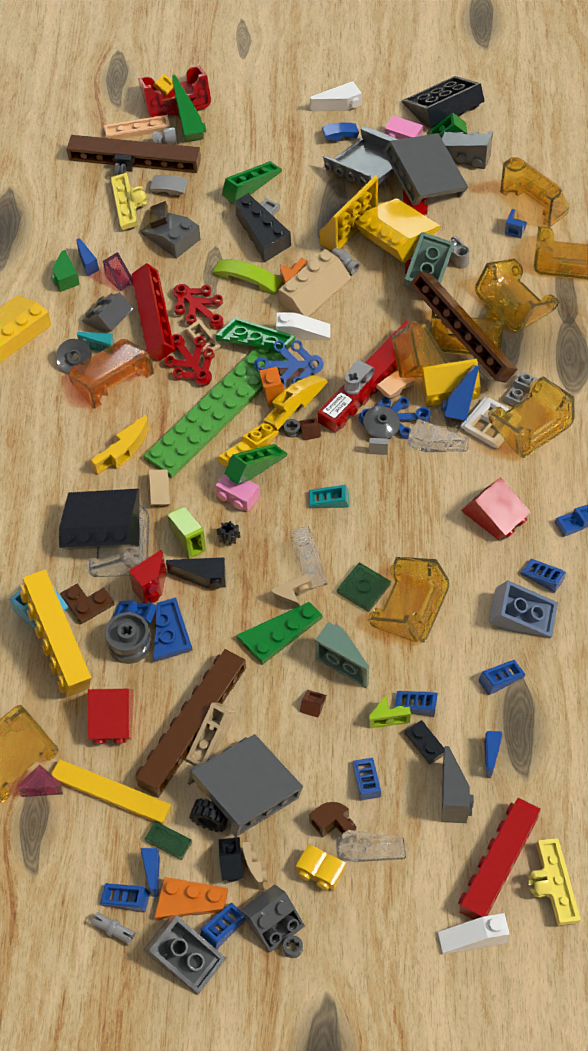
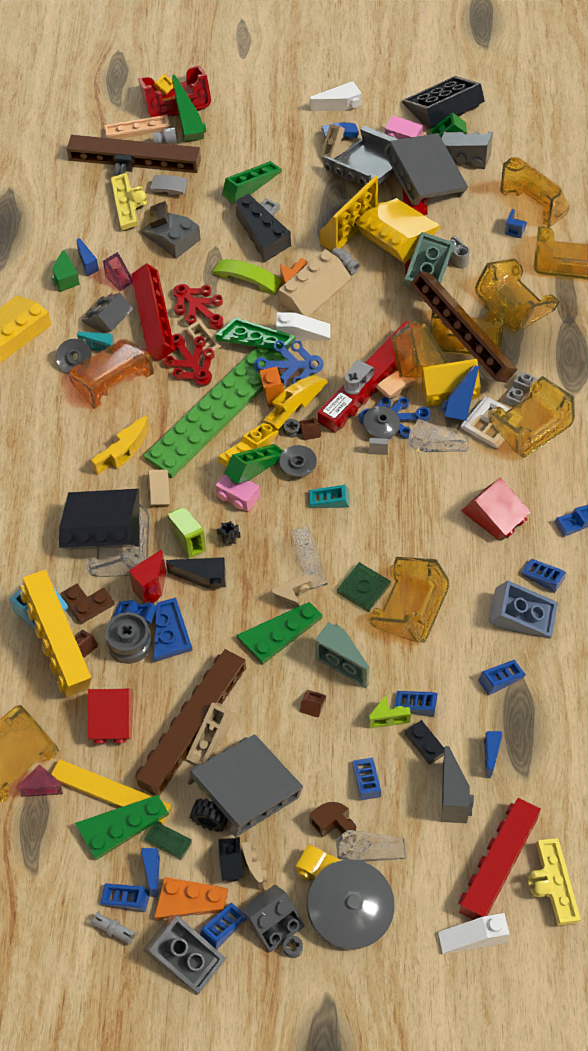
(85, 642): none -> copper slope
(119, 825): none -> green wing
(298, 455): none -> dark grey dish
(332, 142): none -> tan slope
(350, 904): none -> dark grey dish

